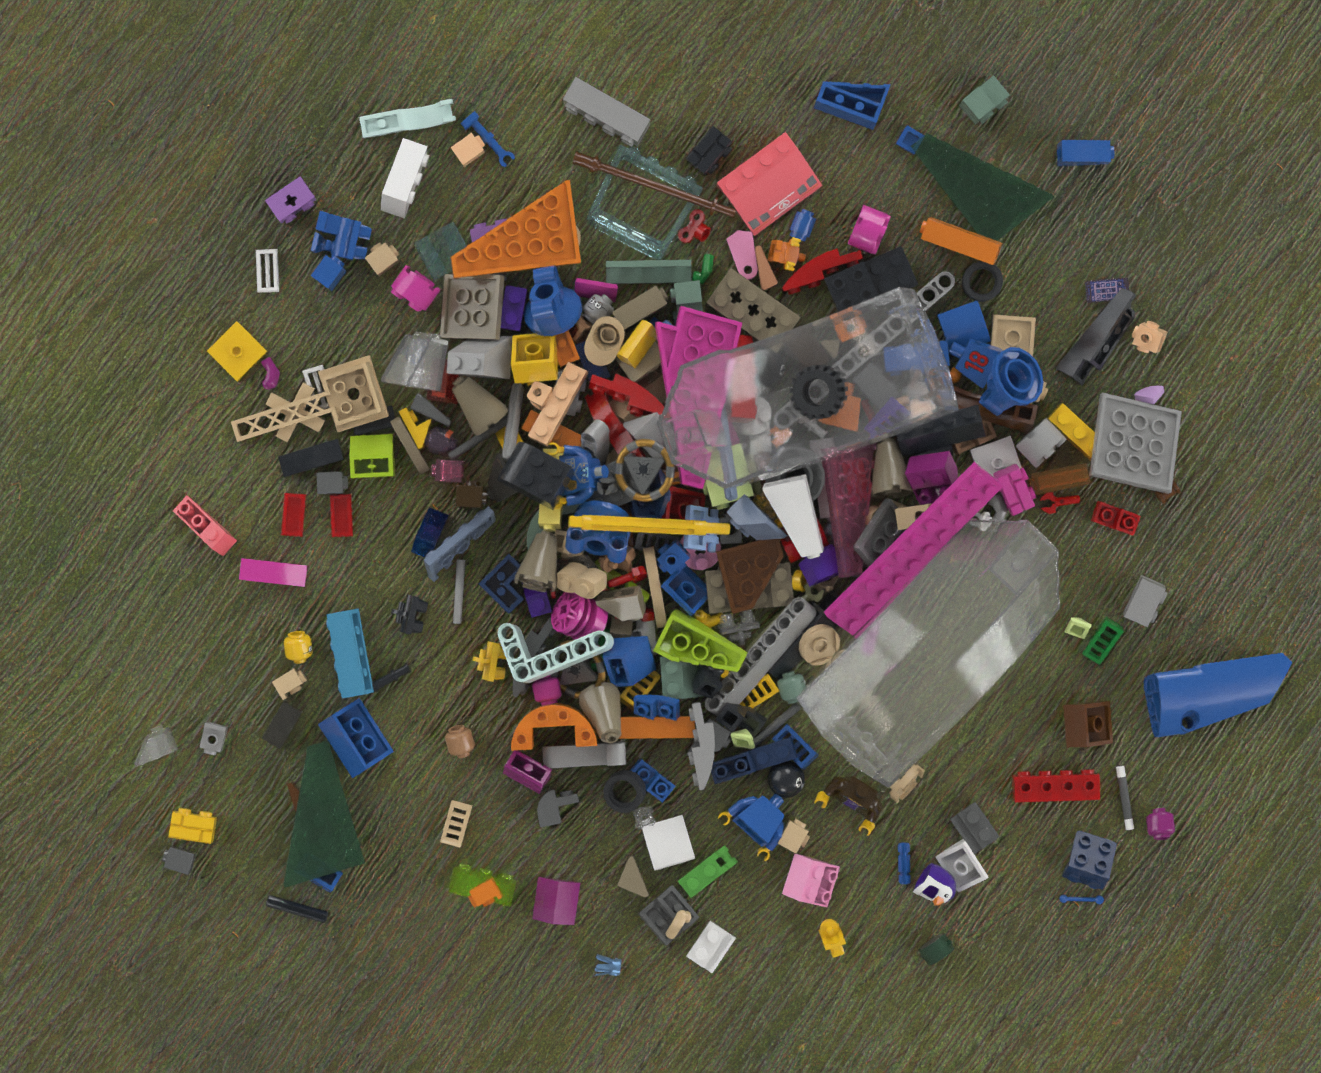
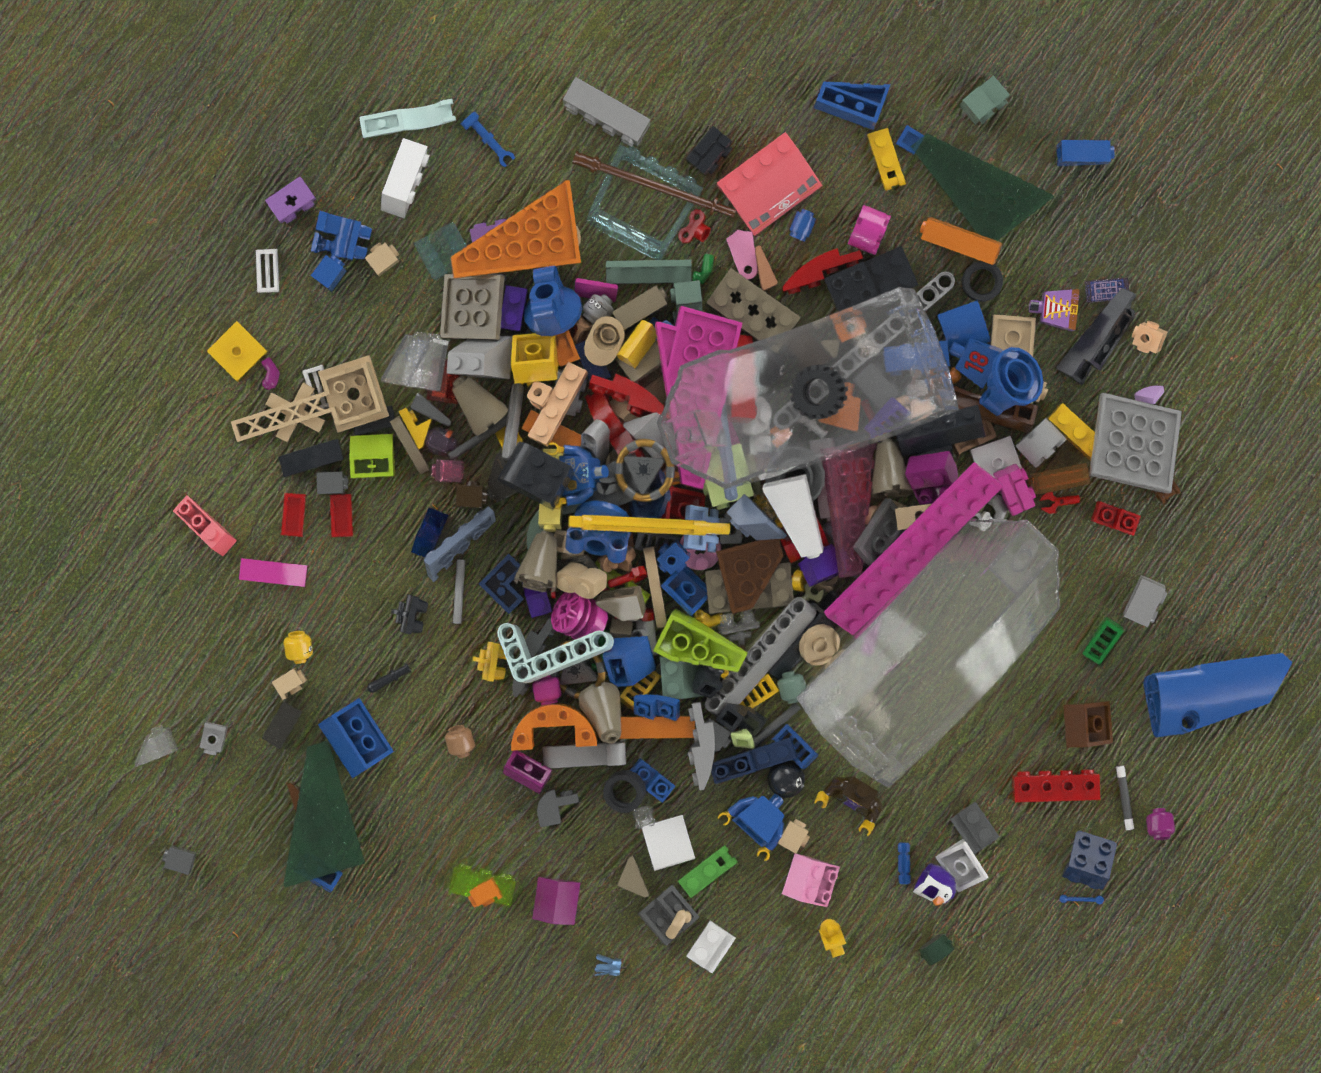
(193, 826): yellow brick -> none
(297, 909): black axle -> none
(349, 653): dark azure brick -> none
(415, 289): dark pink brick -> none
(450, 841): tan slope -> none
(468, 149): light nougat brick -> none
(786, 253): orange piece -> none
(886, 158): none -> yellow plate
(906, 784): tan plate -> none
(1057, 308): none -> torso
(1078, 627): yellowish green slope -> none

